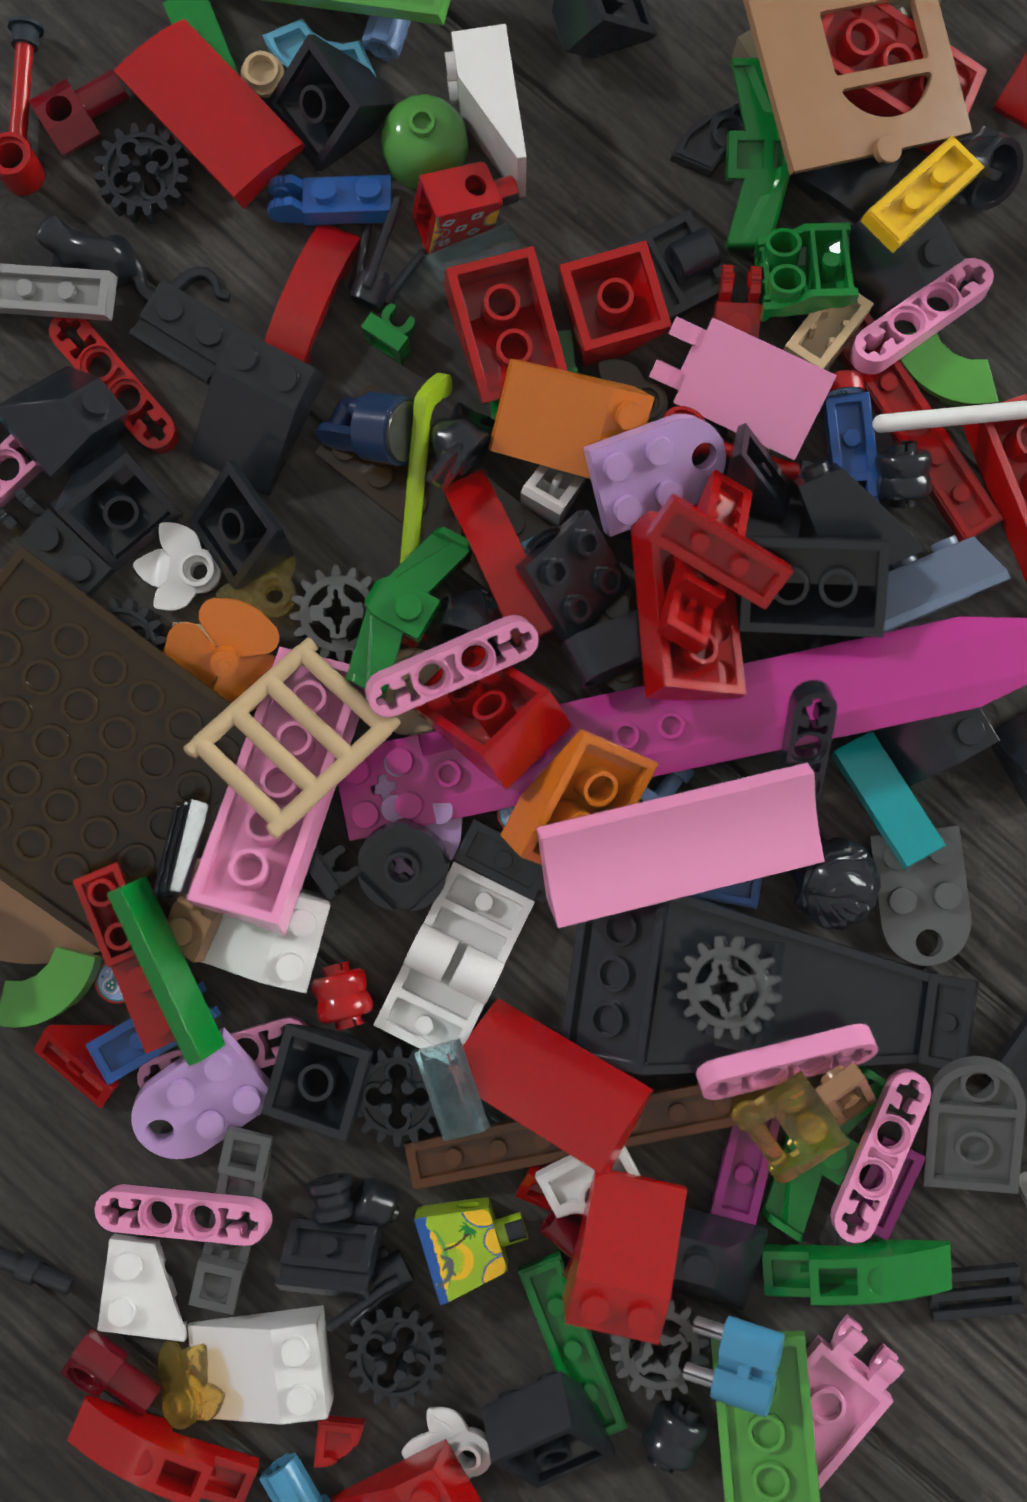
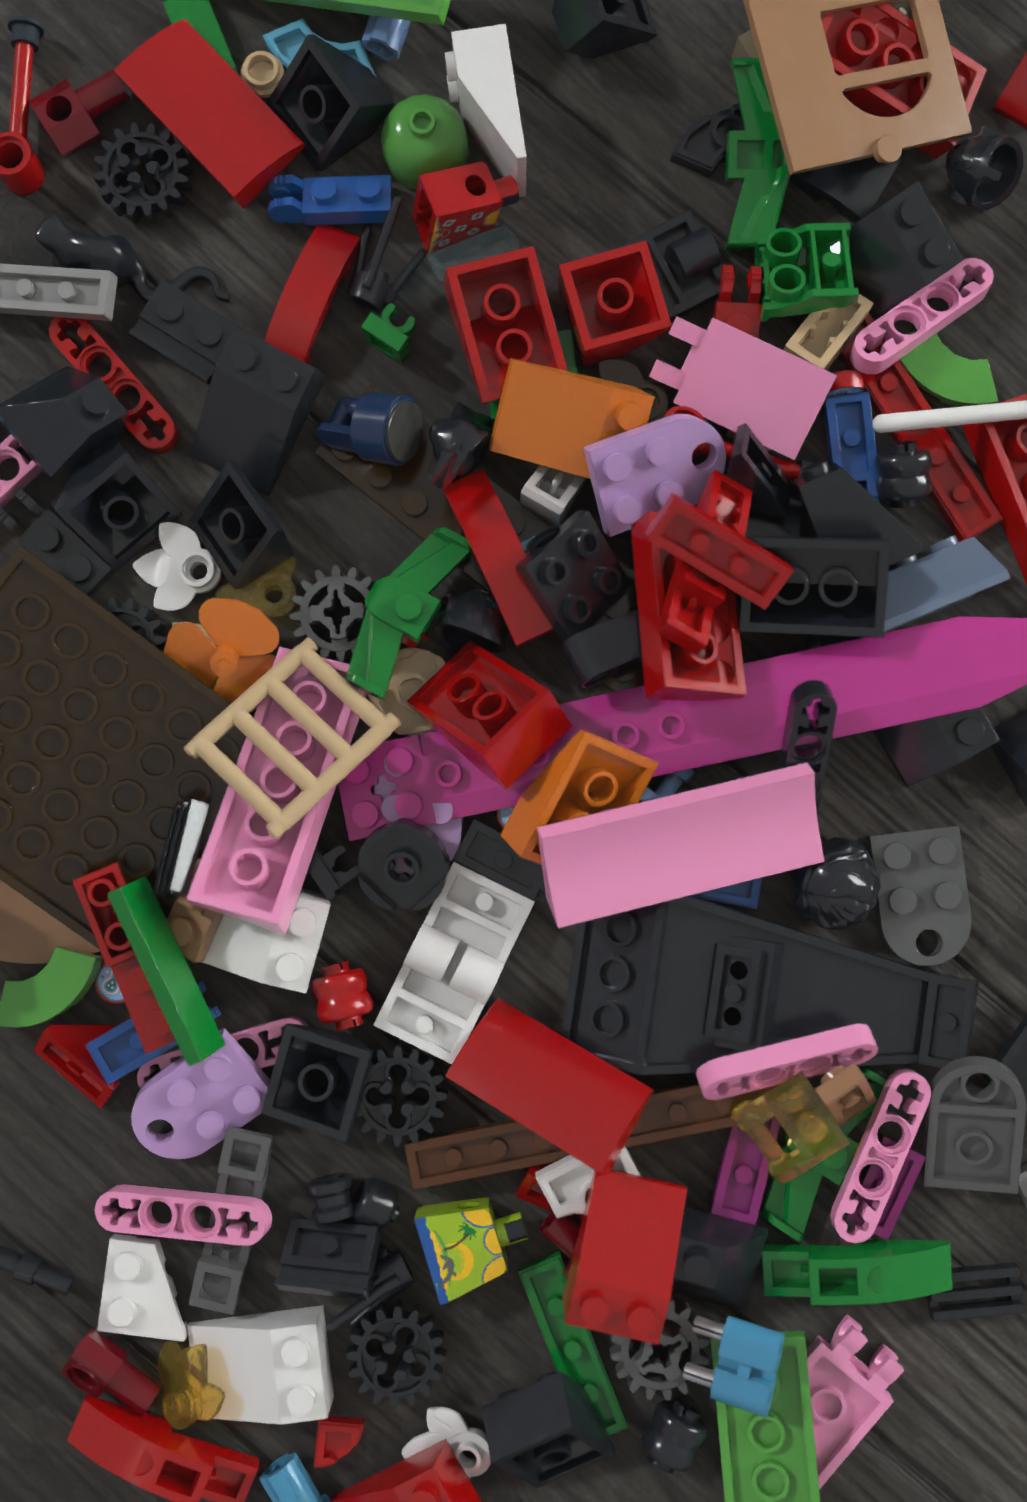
(429, 395): lime piece -> none
(452, 1090): clear light blue tile -> none
(454, 672): bright pink beam -> none
(731, 1005): dark grey gear -> none
(888, 800): teal tile -> none
(922, 194): yellow tile -> none

